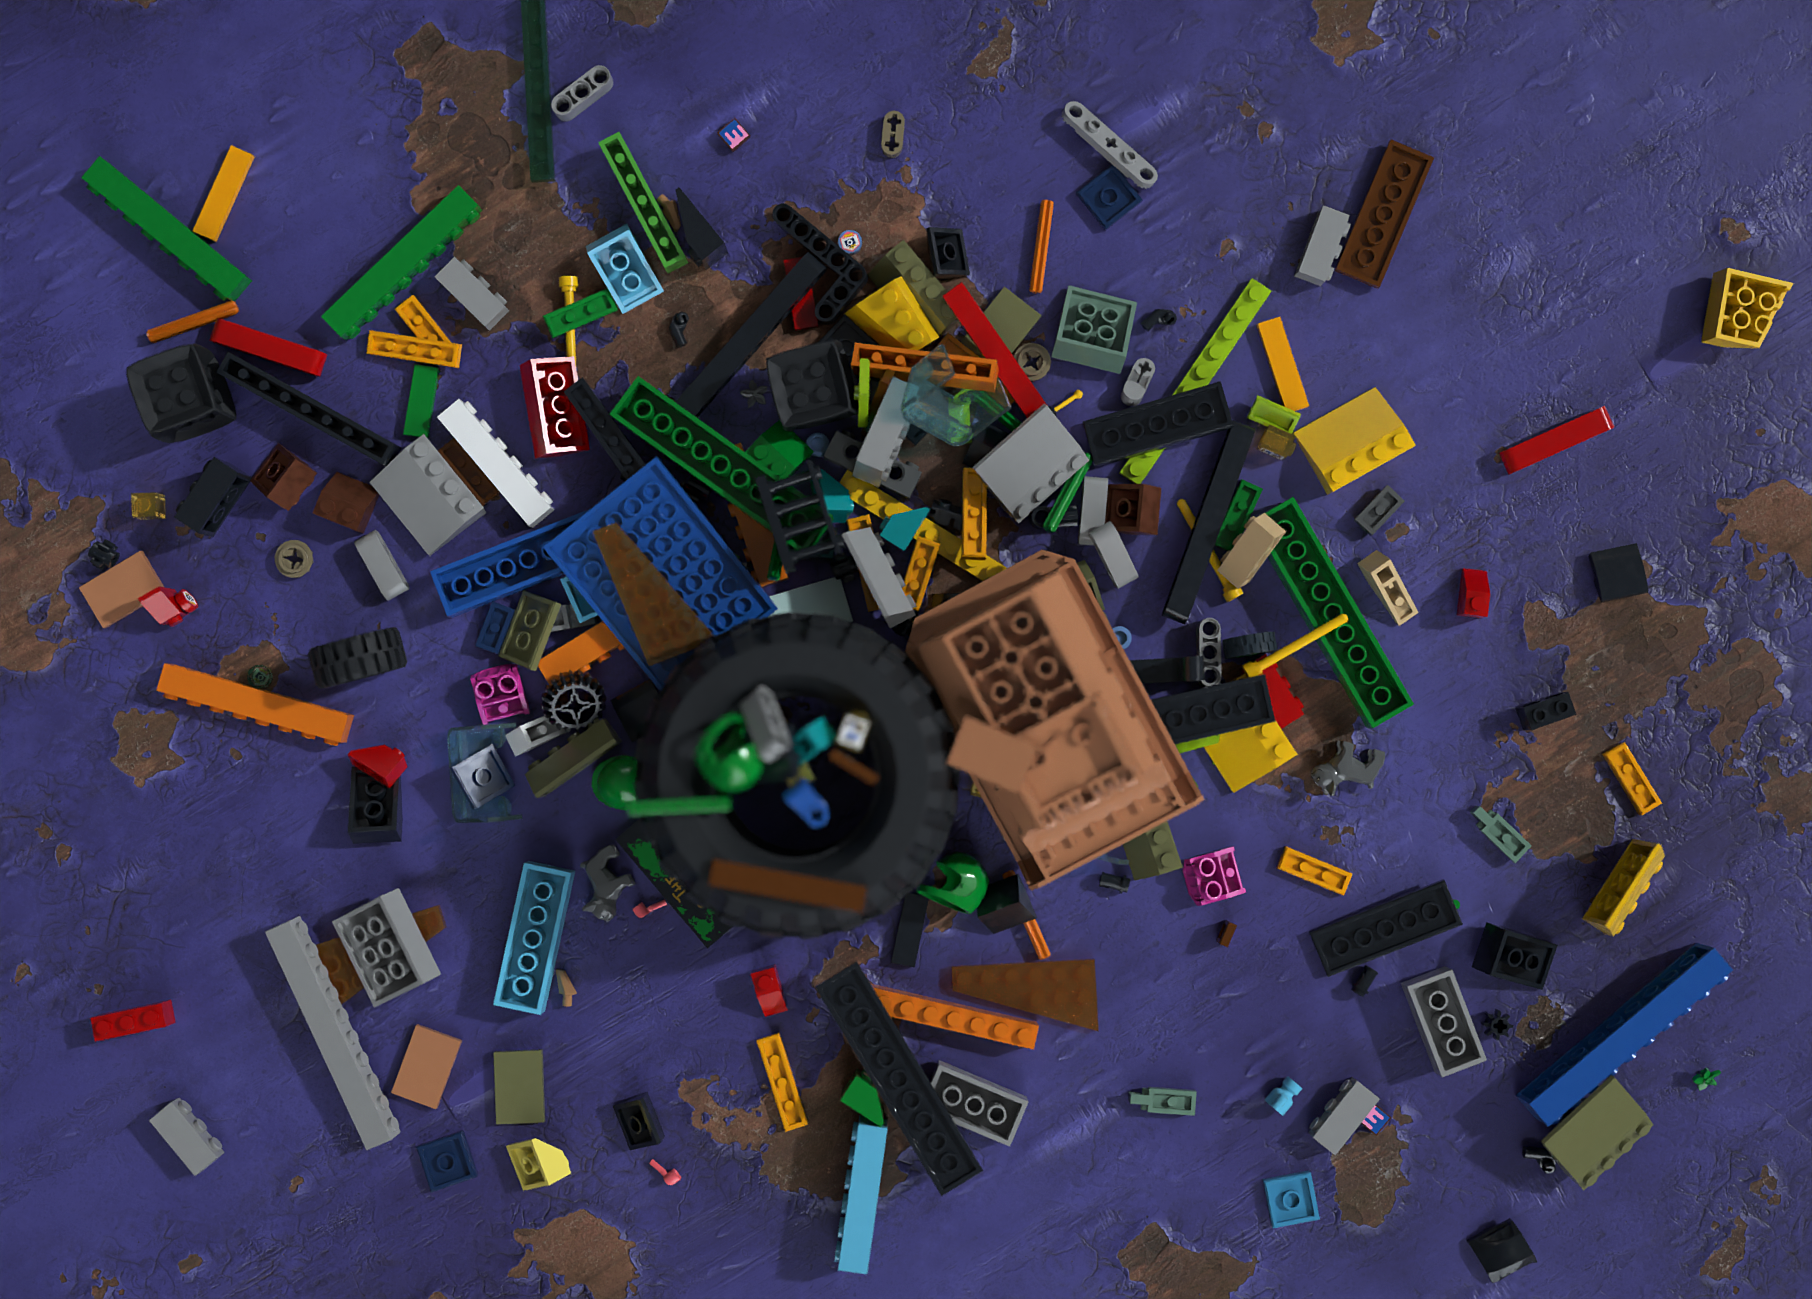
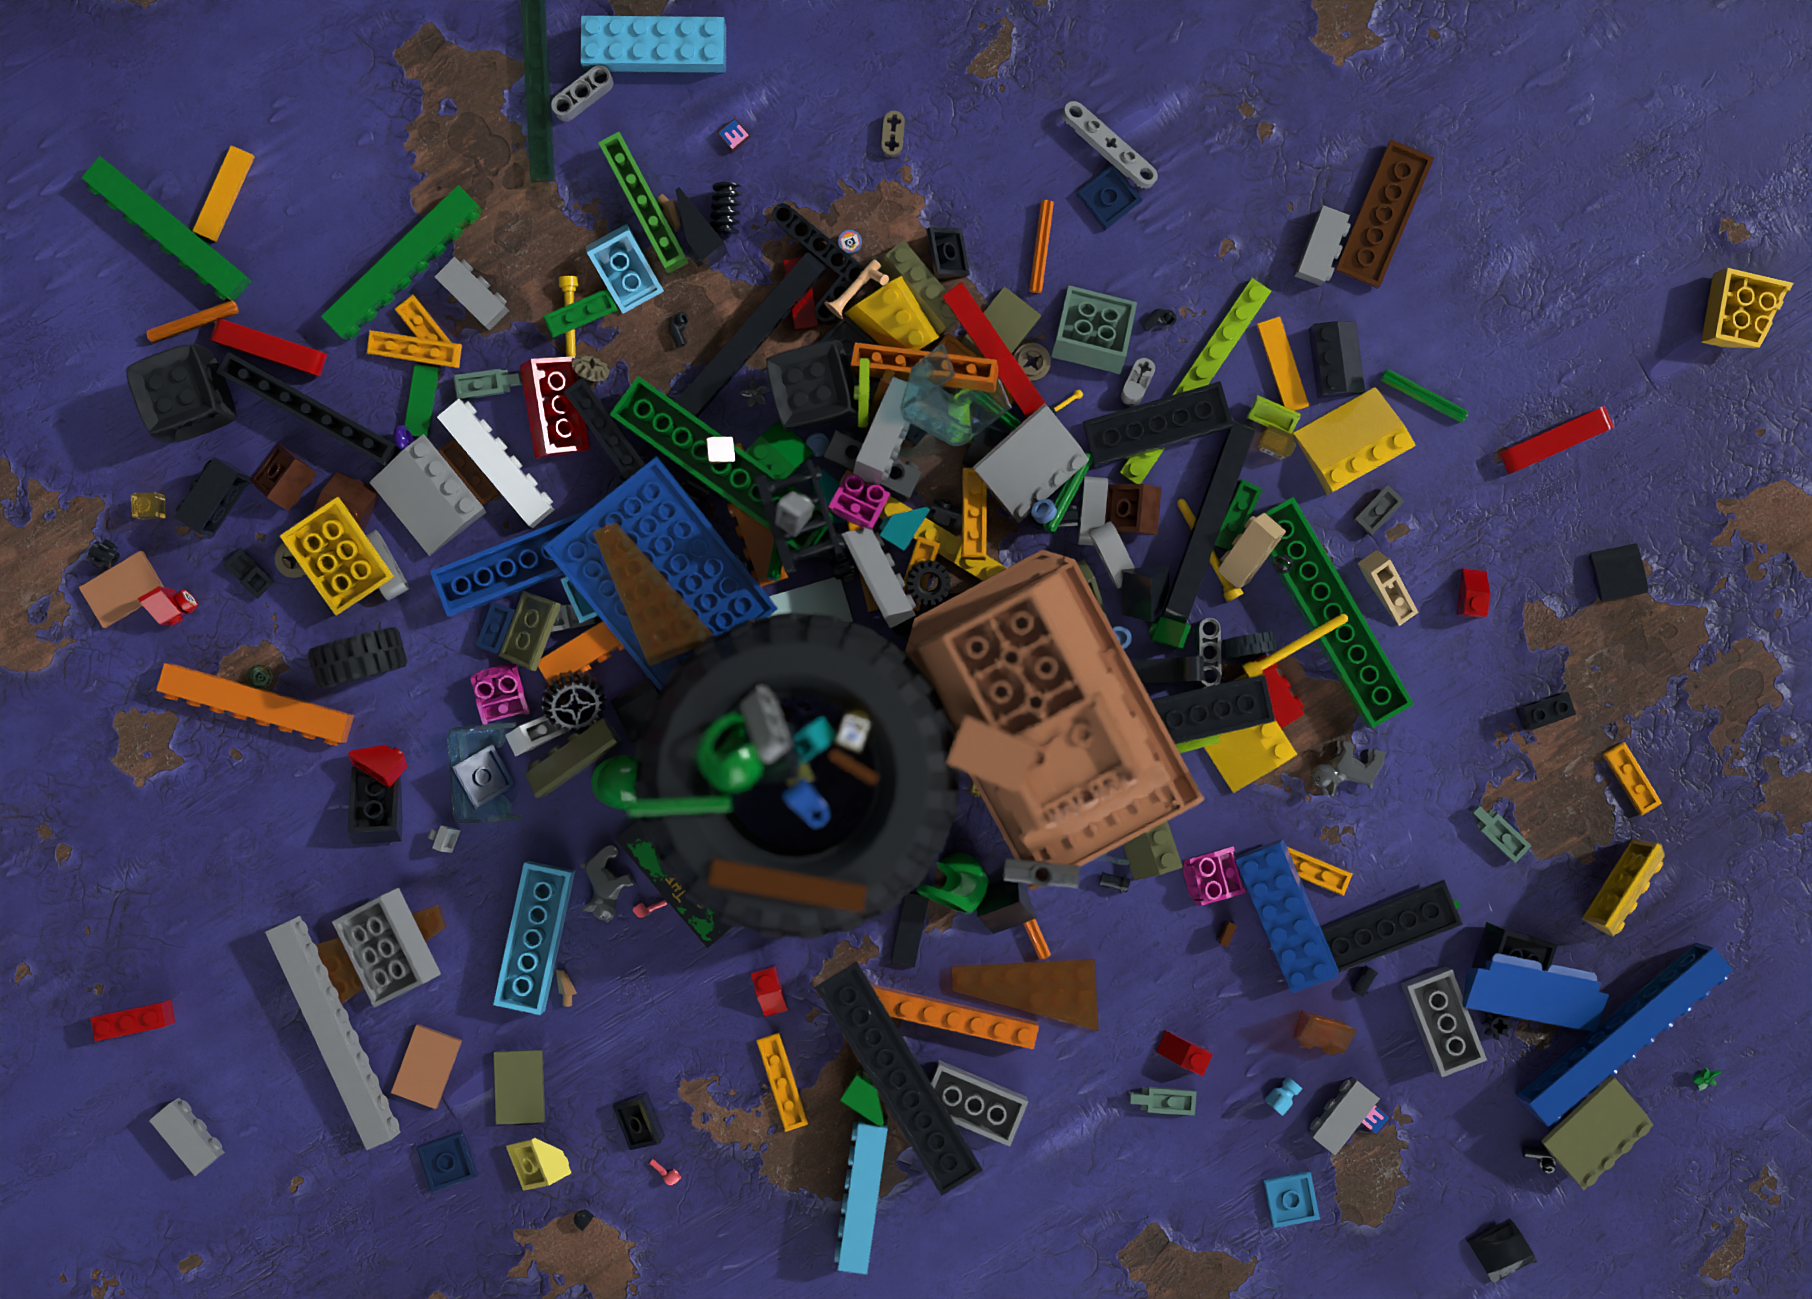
(249, 572): none -> black slope
(337, 556): none -> yellow slope
(402, 437): none -> dark purple piece
(444, 838): none -> light grey tile
(485, 383): none -> sand green hinge
(583, 364): none -> dark tan gear
(583, 1219): none -> black hinge
(654, 43): none -> medium azure brick
(720, 450): none -> slope
(724, 207): none -> black piece
(793, 513): none -> light grey slope
(858, 501): none -> dark pink slope
(870, 271): none -> light nougat piece
(928, 596): none -> black tyre
(1043, 511): none -> medium blue tile
(1058, 874): none -> dark grey piece
(1144, 591): none -> black slope
(1169, 633): none -> green slope
(1184, 1053): none -> red slope
(1280, 568): none -> black hinge
(1287, 916): none -> blue brick
(1323, 1032): none -> clear orange slope
(1336, 359): none -> black slope
(1424, 395): none -> green axle
(1526, 992): none -> blue slope

